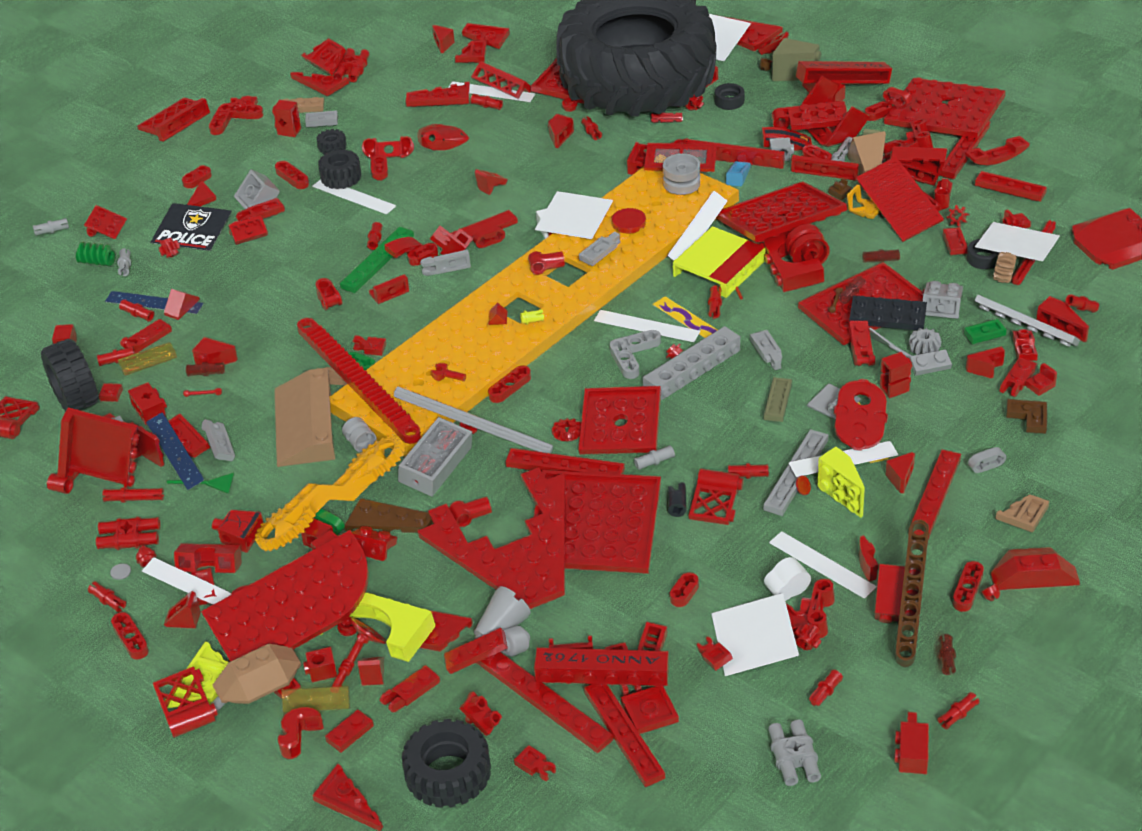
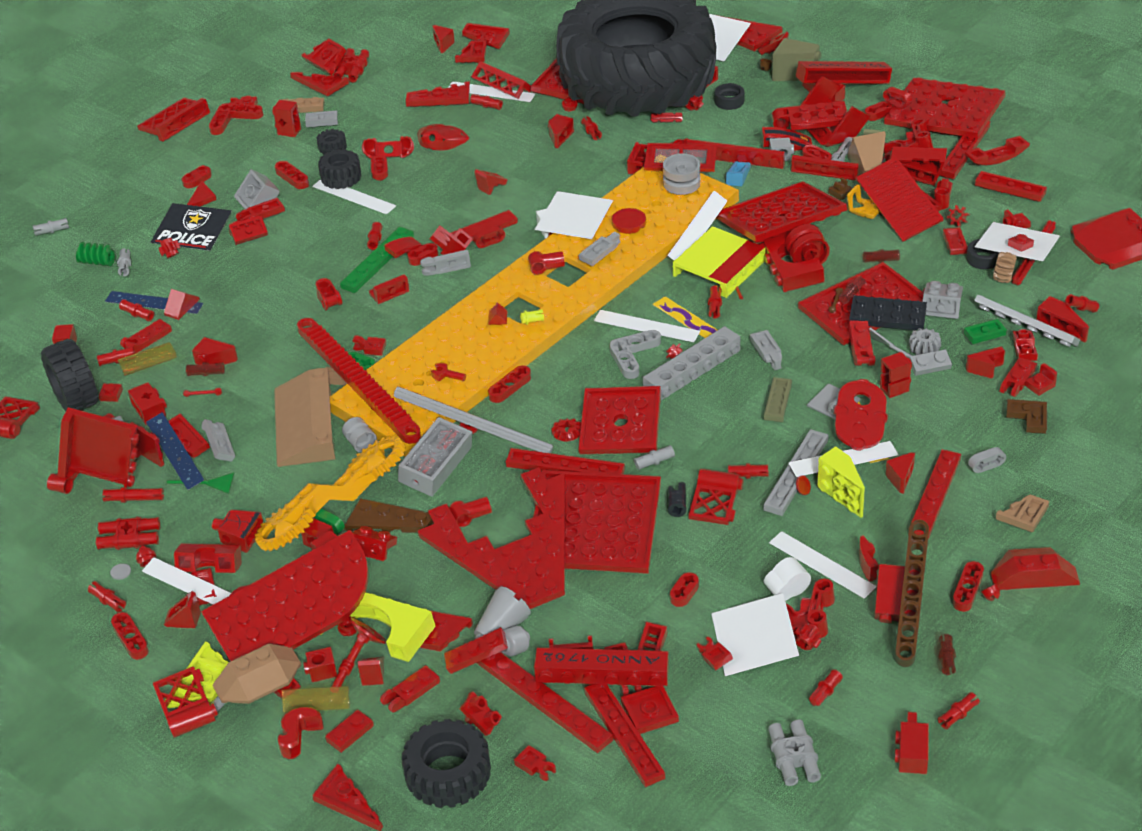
(104, 222): red hinge -> none
(1020, 242): none -> red plate

